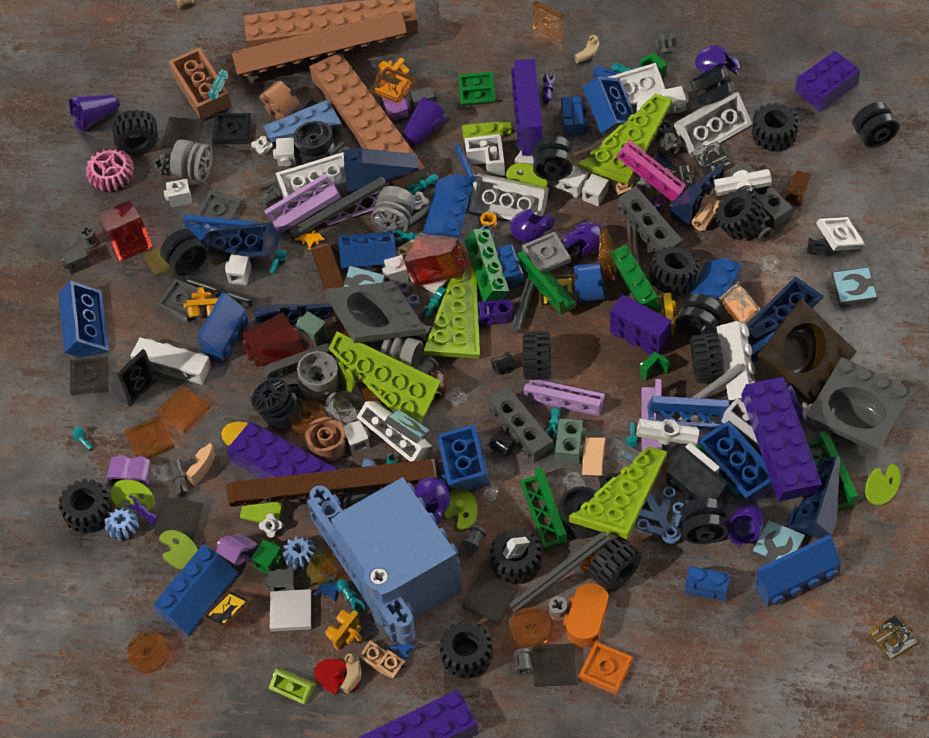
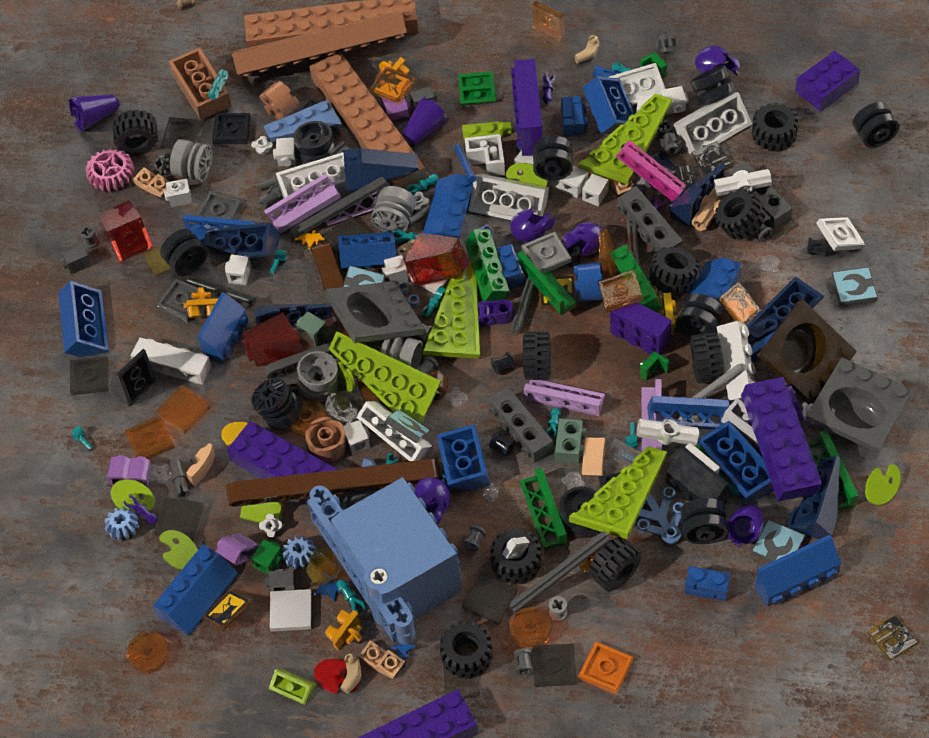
(78, 494): black tyre -> none
(150, 182): none -> light nougat slope
(461, 503): lime piece -> none
(491, 217): light orange bush -> none
(586, 615): orange brick -> none
(620, 291): none -> clear orange tile
(799, 187): reddish brown leg -> none

